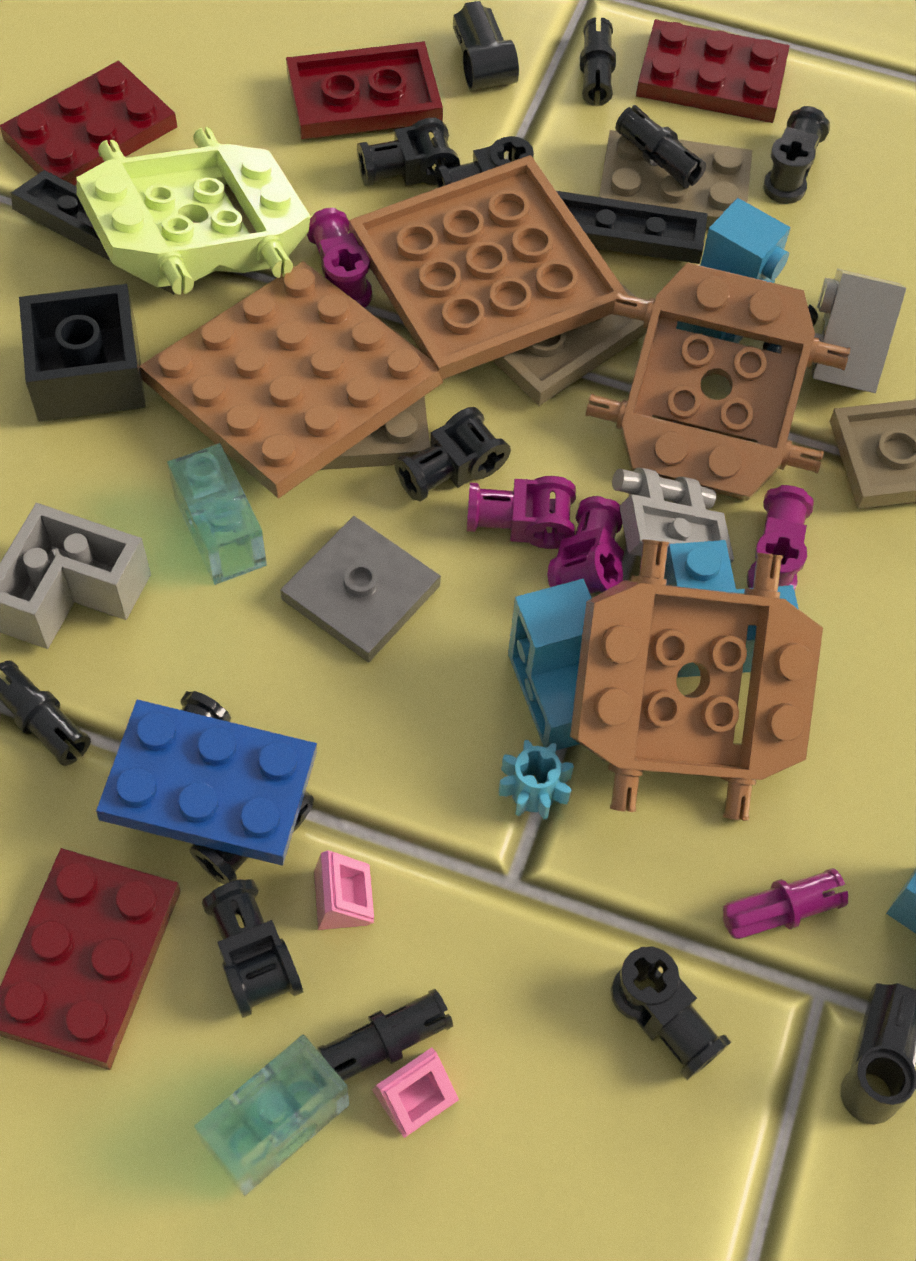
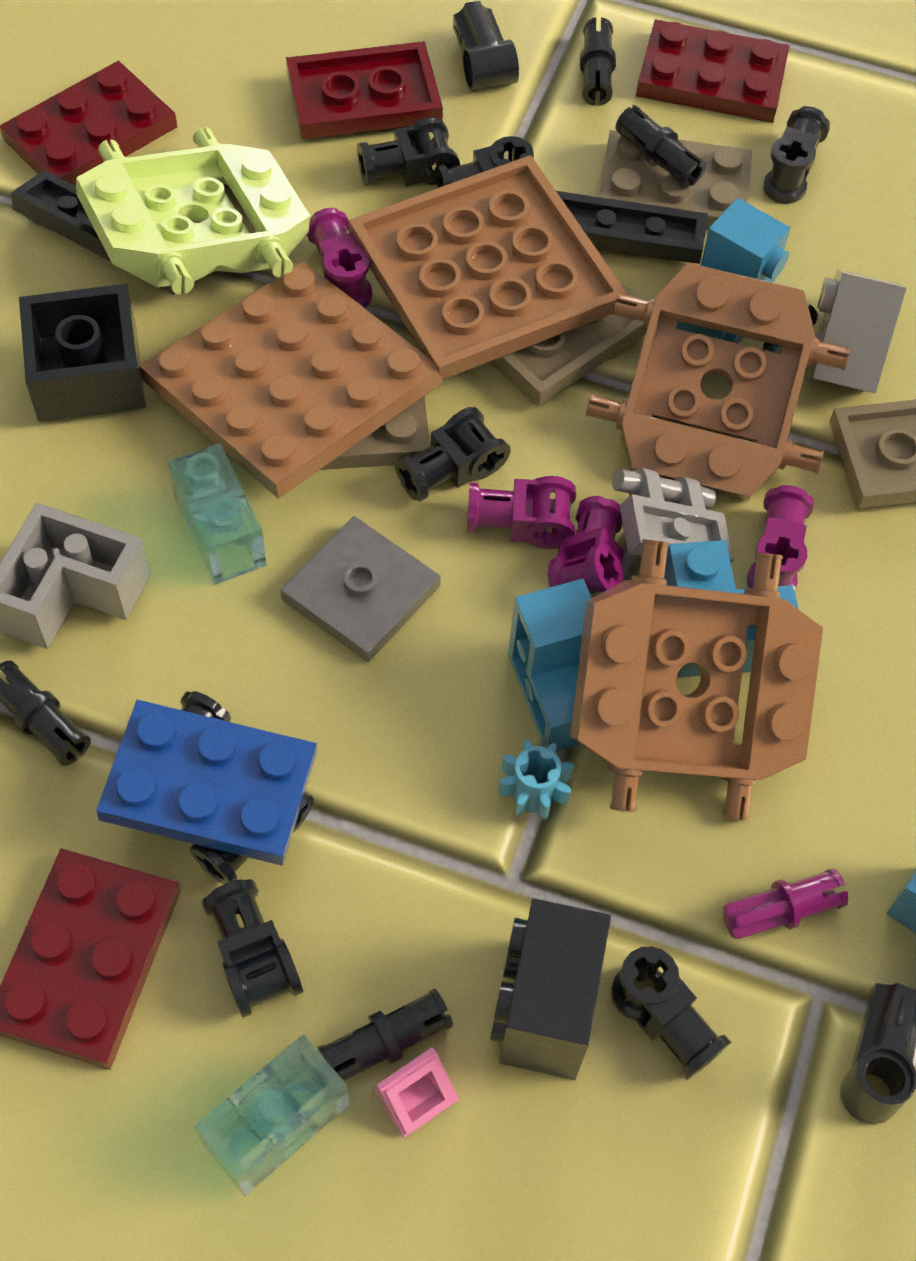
(342, 892): bright pink slope -> none
(557, 978): none -> black brick

